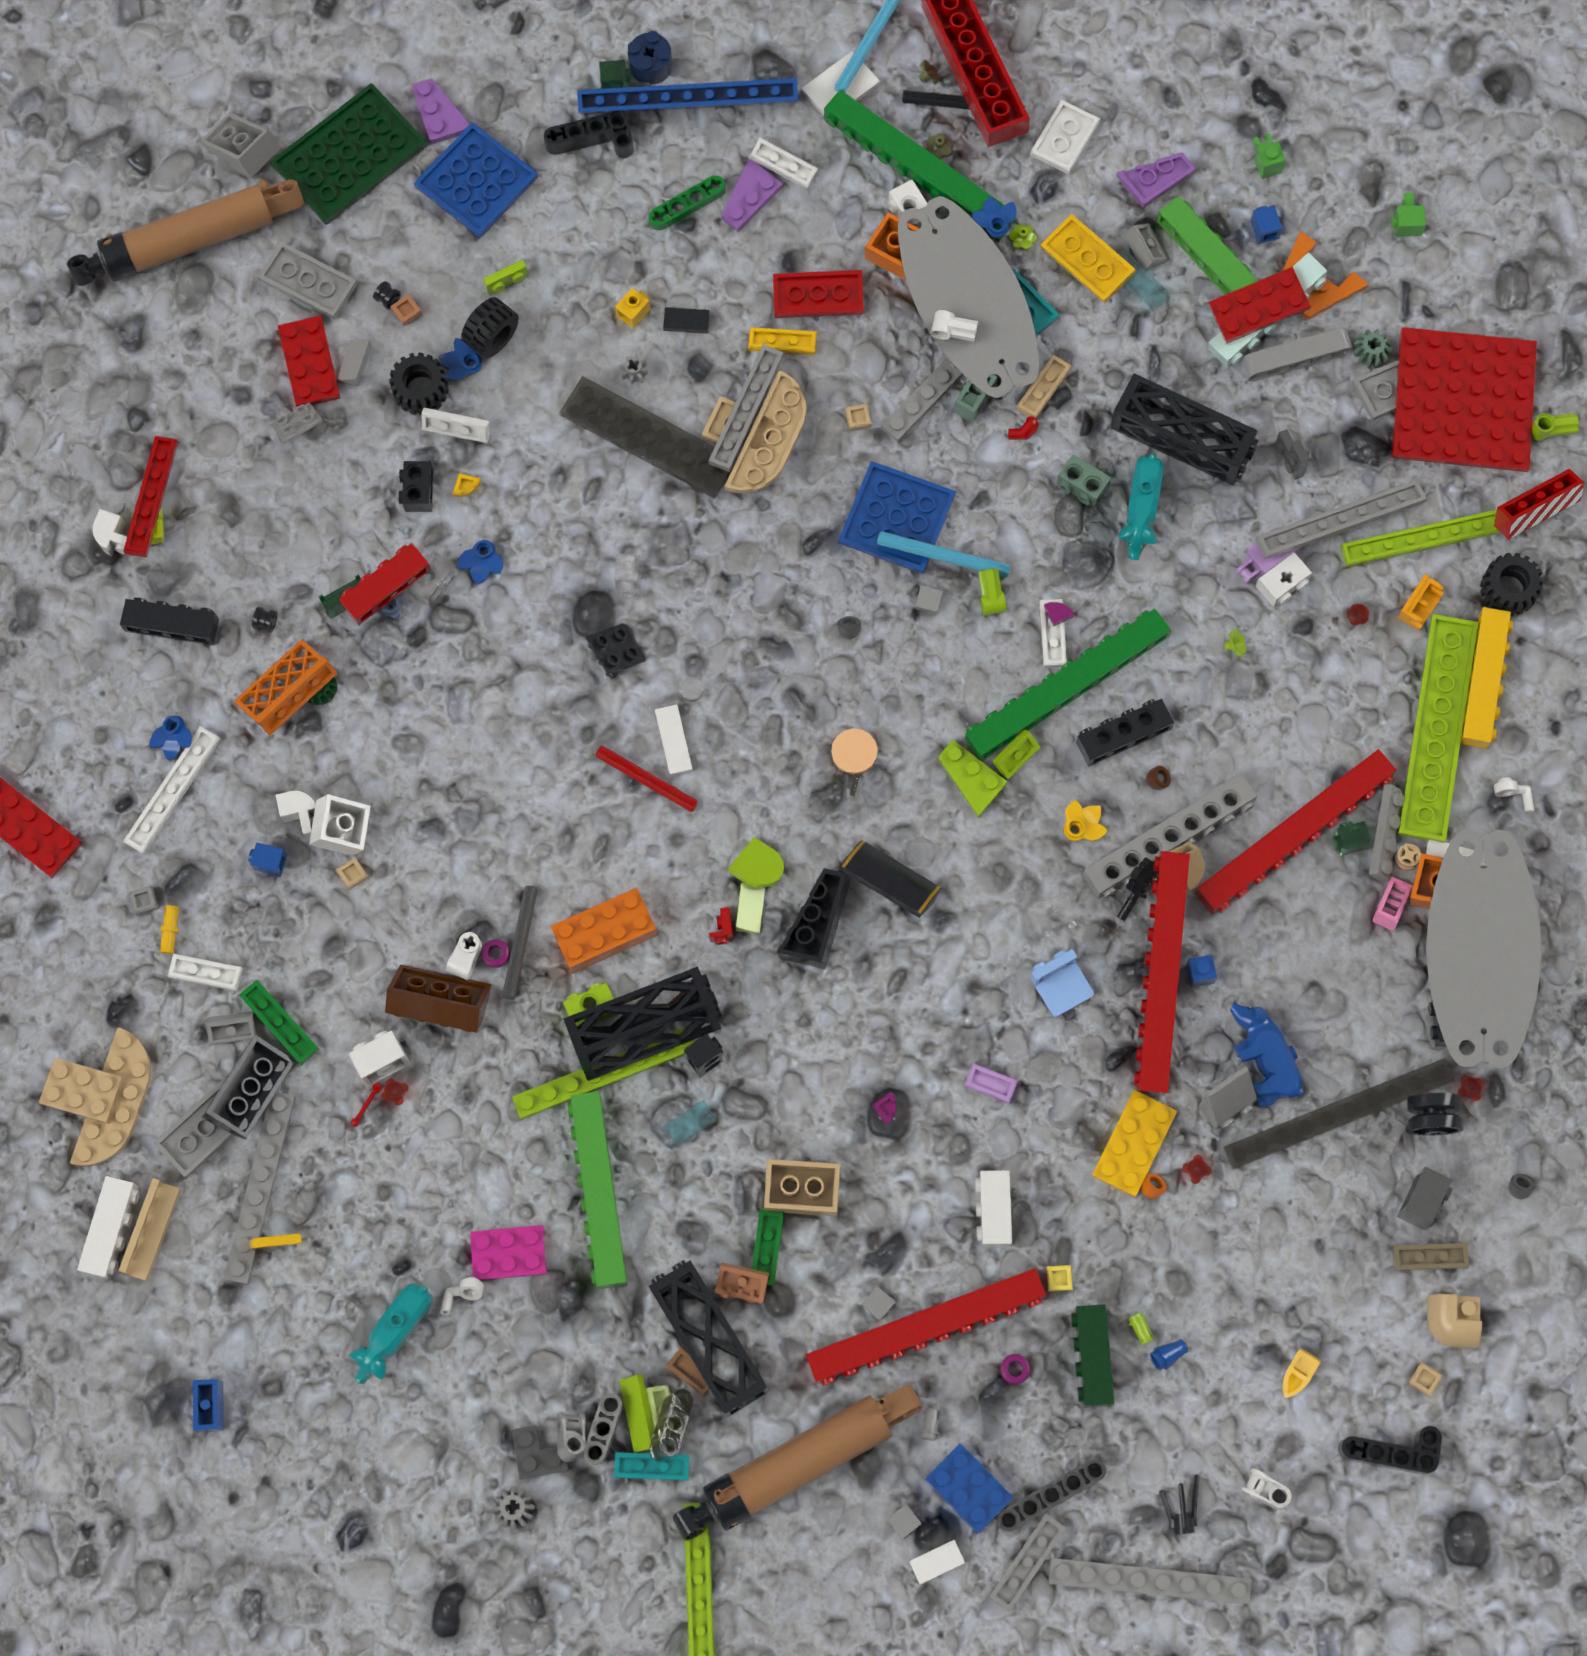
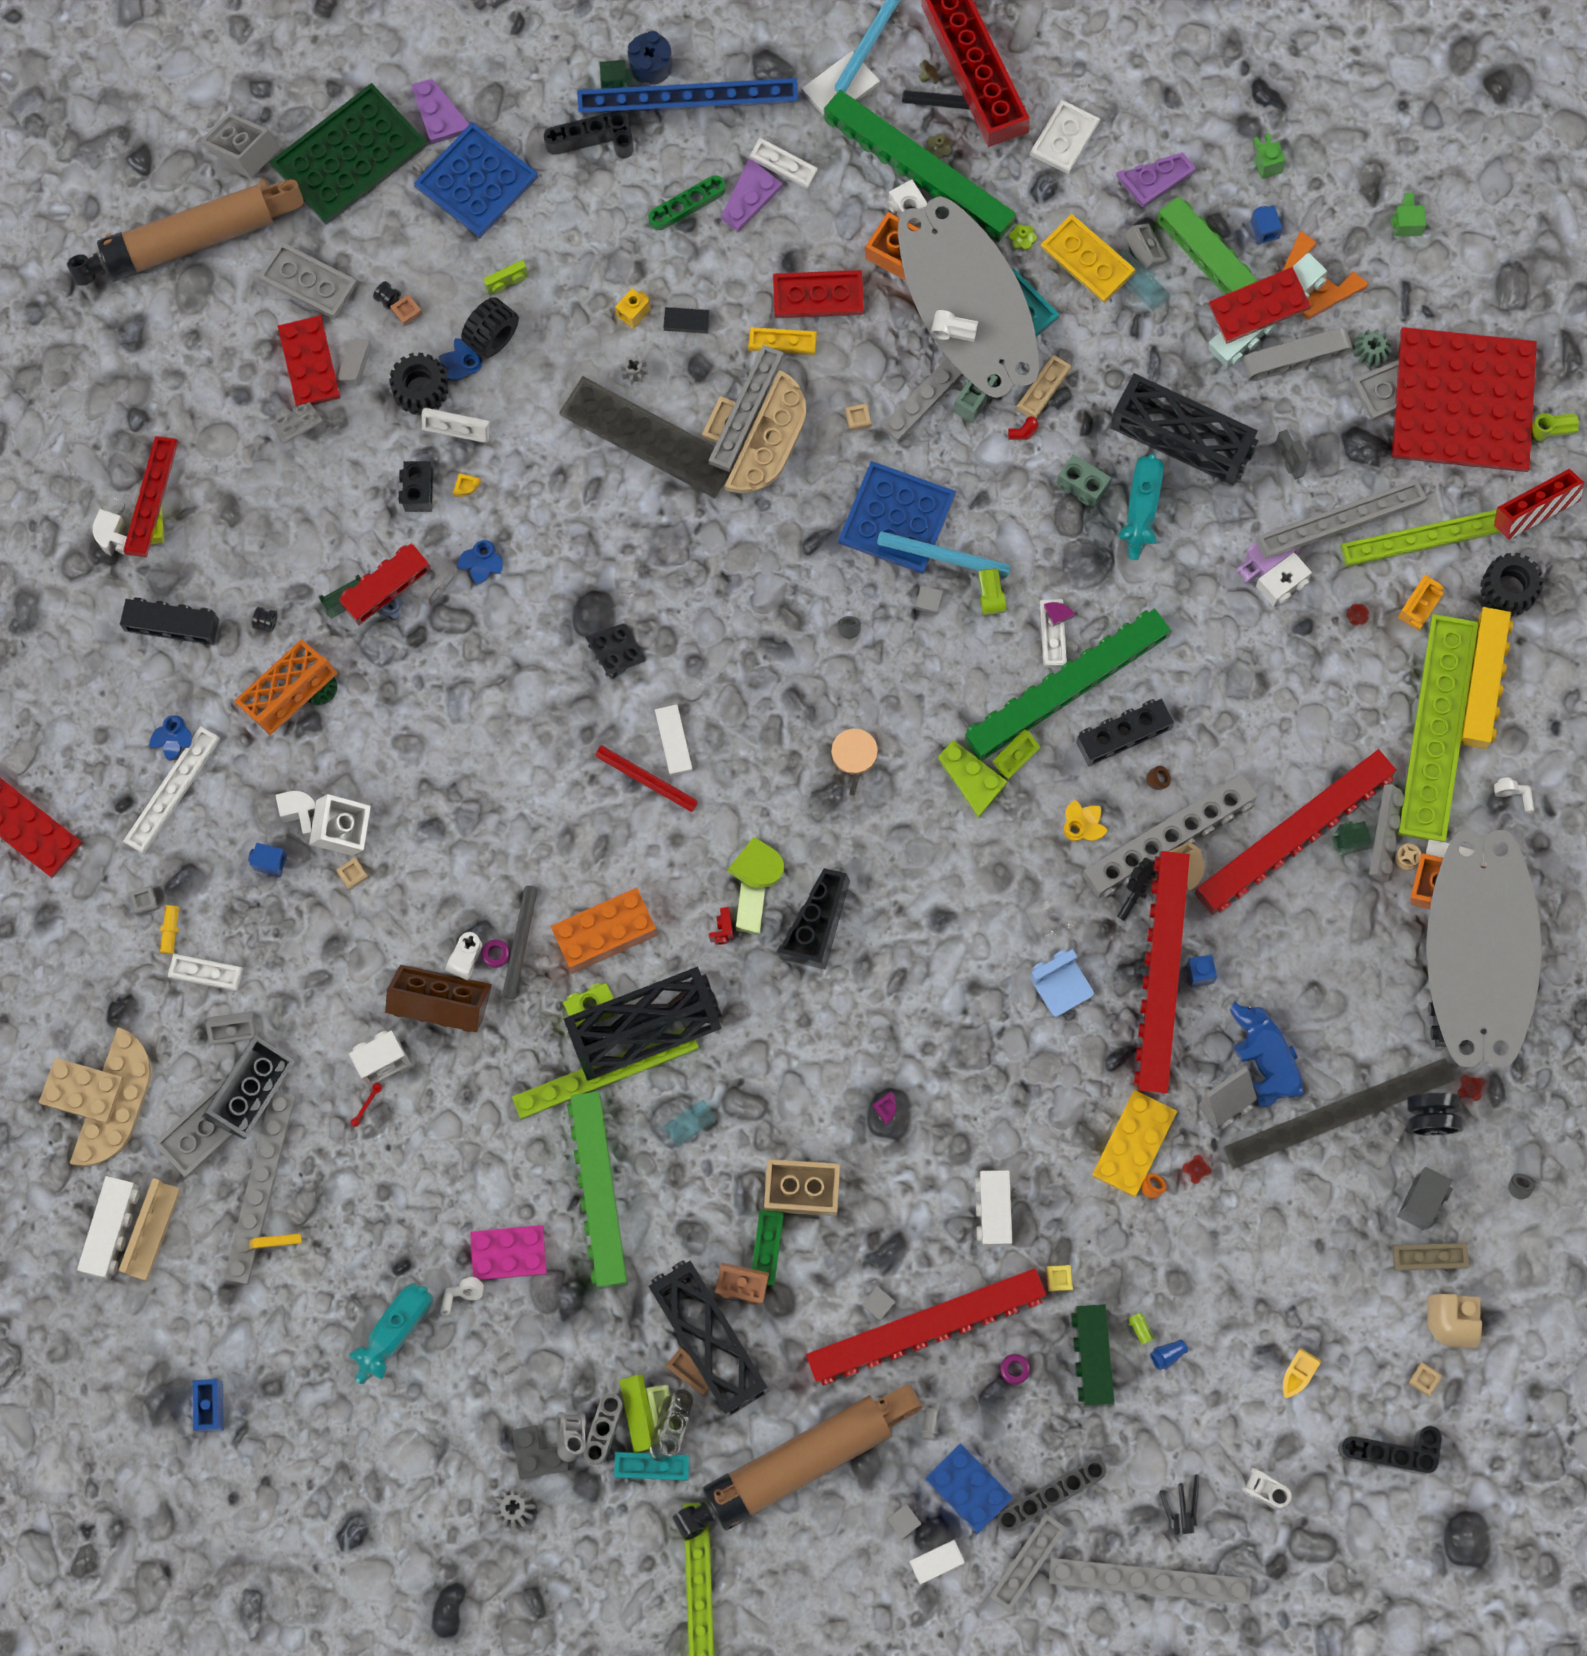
(279, 1022): green plate -> none
(388, 1094): clear red plate -> none
(704, 1054): black brick -> none
(890, 878): black slope -> none
(990, 1083): lavender tile -> none
(995, 215): blue plate -> none
(1236, 643): lime plant -> none
(1385, 916): bright pink slope -> none

